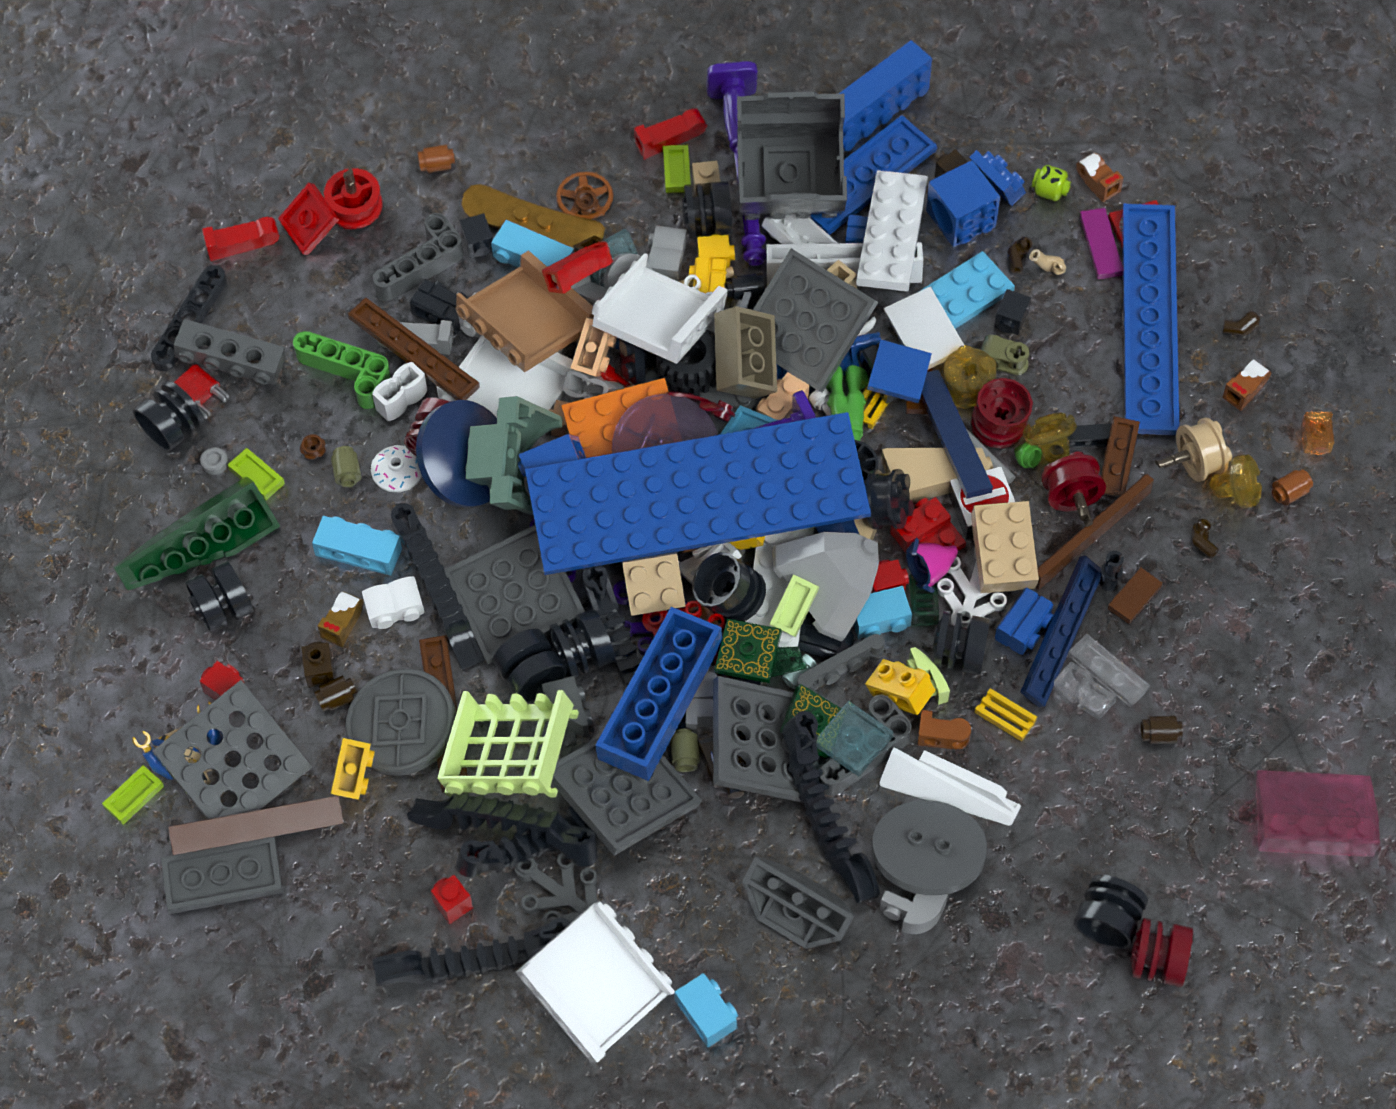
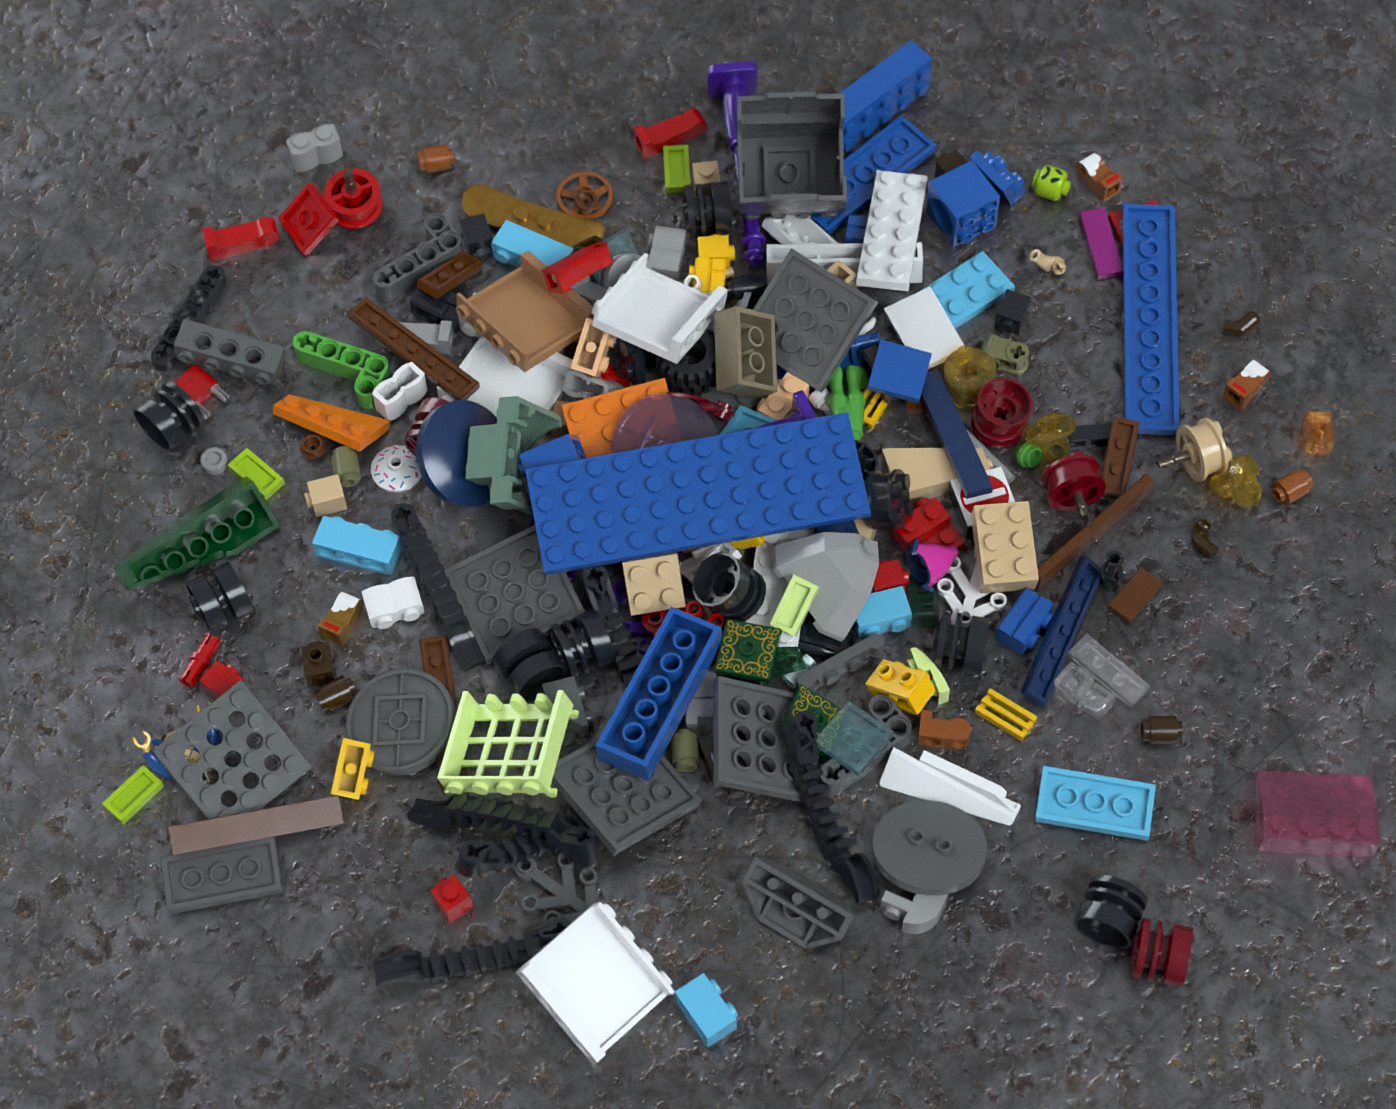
(199, 660): none -> red pin
(314, 148): none -> light grey brick
(325, 496): none -> tan brick
(336, 423): none -> orange wing
(450, 274): none -> reddish brown tile
(1017, 252): dark brown arm -> none
(1095, 803): none -> medium azure plate

